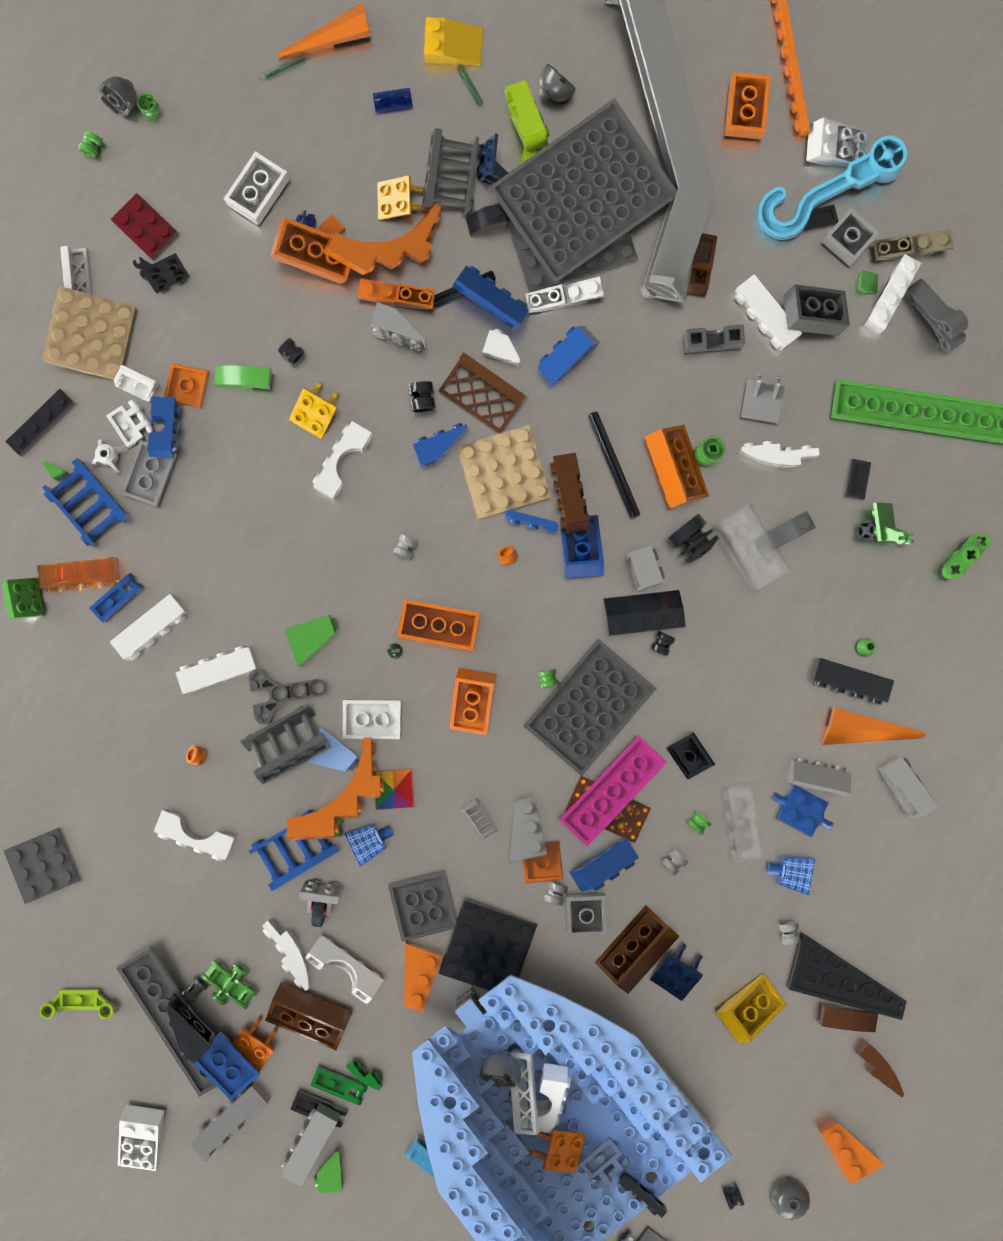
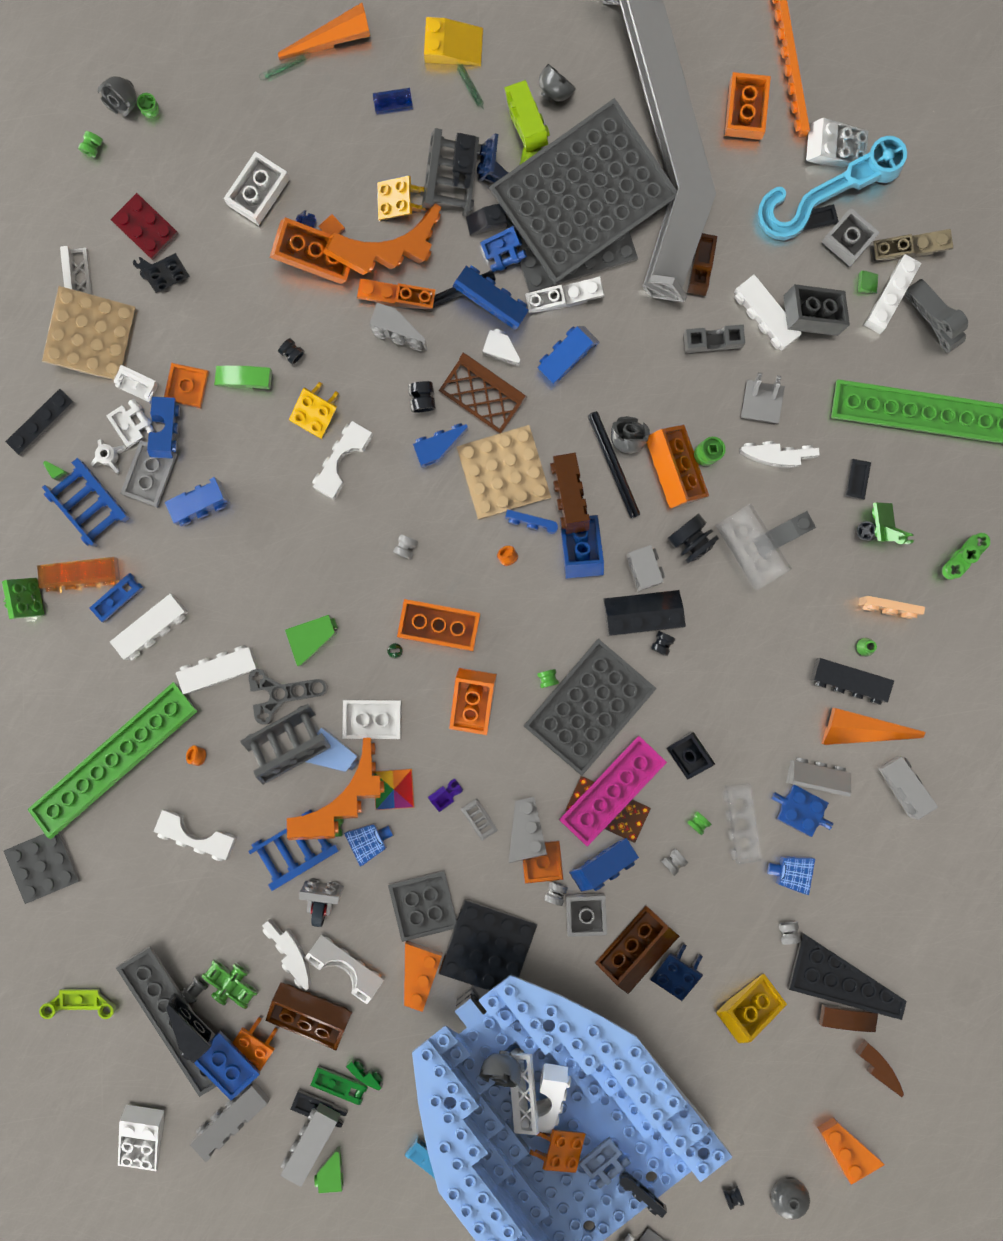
(112, 760): none -> bright green plate
(197, 502): none -> wedge
(444, 797): none -> dark purple plate
(463, 158): none -> black hinge
(501, 243): none -> blue plate
(629, 435): none -> dark grey cylinder
(891, 607): none -> light nougat plate

